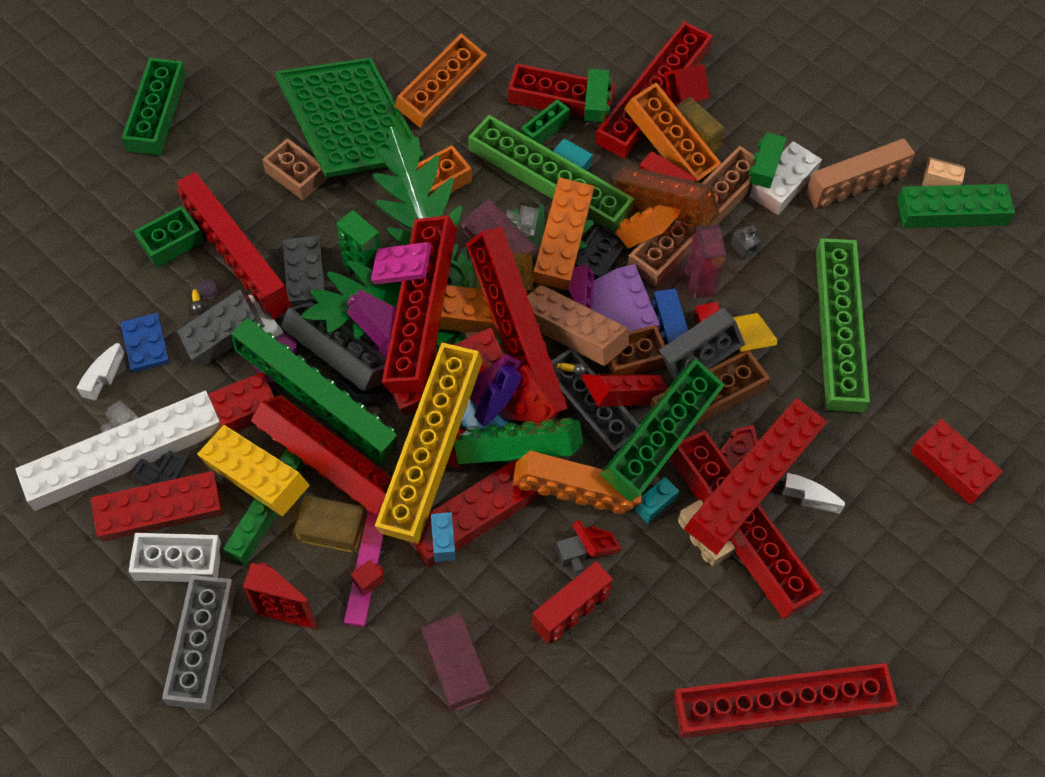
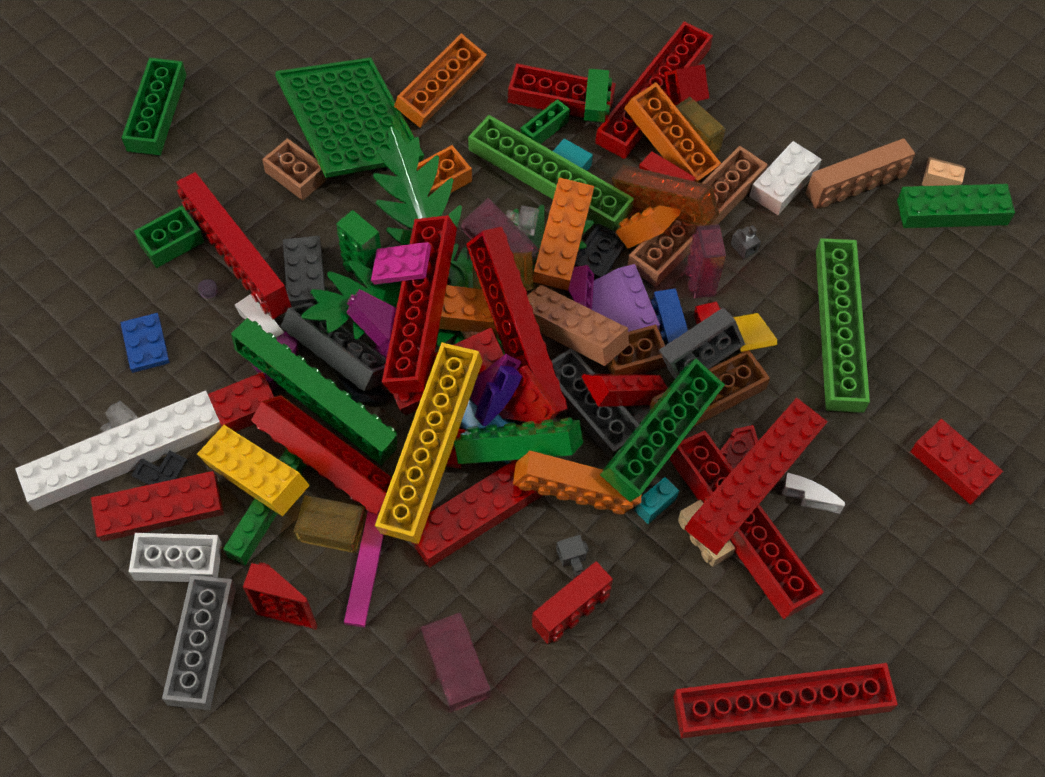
(101, 372): white slope -> none
(197, 306): flat silver piece -> none
(211, 332): dark grey brick -> none
(368, 577): red brick -> none
(443, 537): dark azure brick -> none
(579, 369): piece -> none
(597, 541): red wing -> none
(767, 160): green brick -> none

